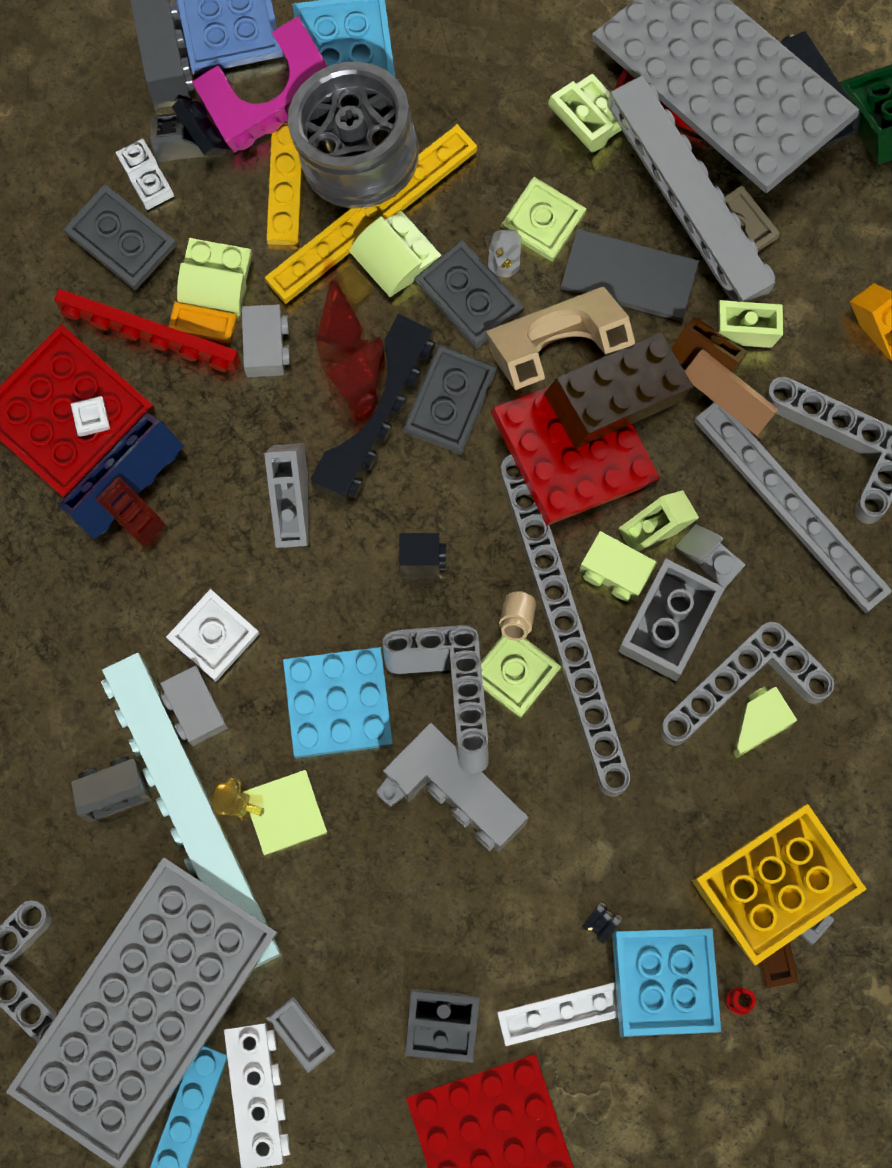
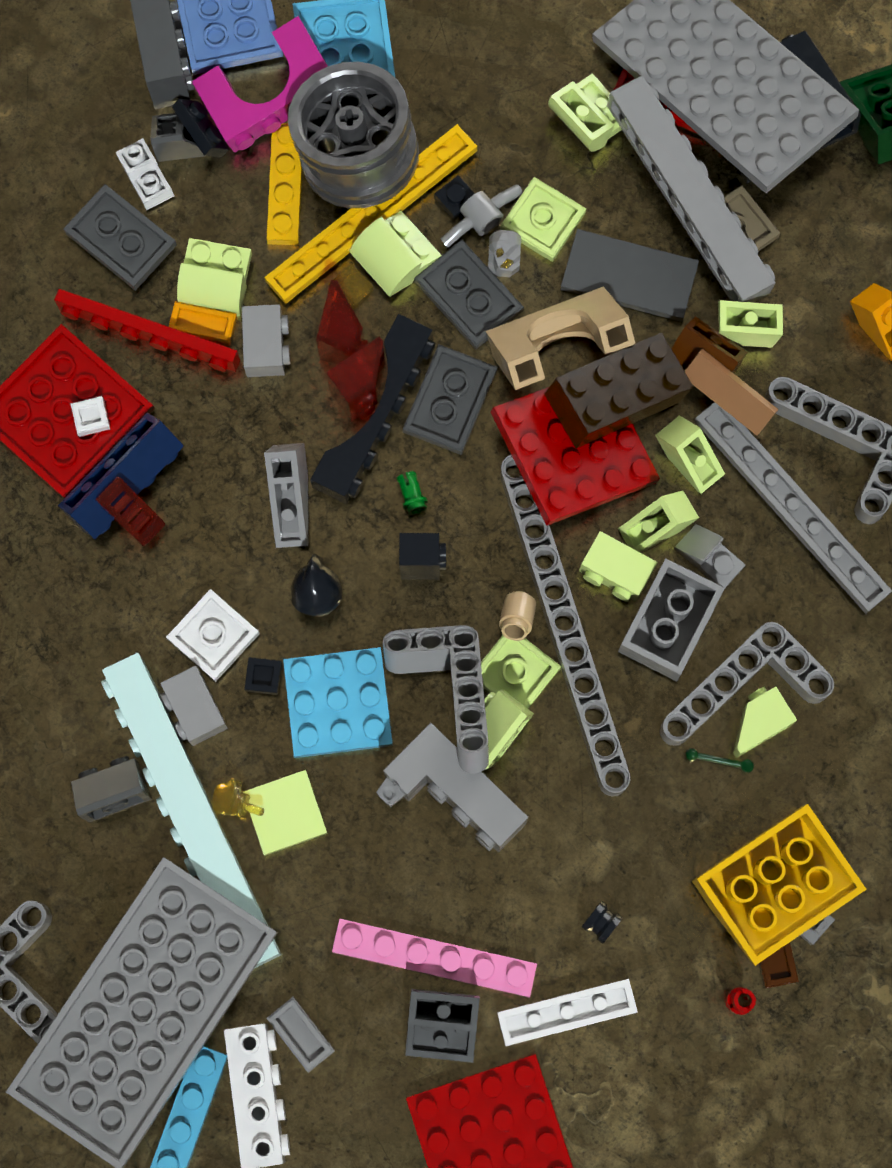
(263, 676): none -> black plate
(316, 588): none -> black piece
(412, 494): none -> green pin
(434, 958): none -> bright pink plate
(453, 196): none -> black plate
(481, 213): none -> light grey piece
(504, 722): none -> yellowish green slope
(666, 982): medium azure plate -> none
(690, 453): none -> yellowish green slope
(746, 765): none -> dark green hinge

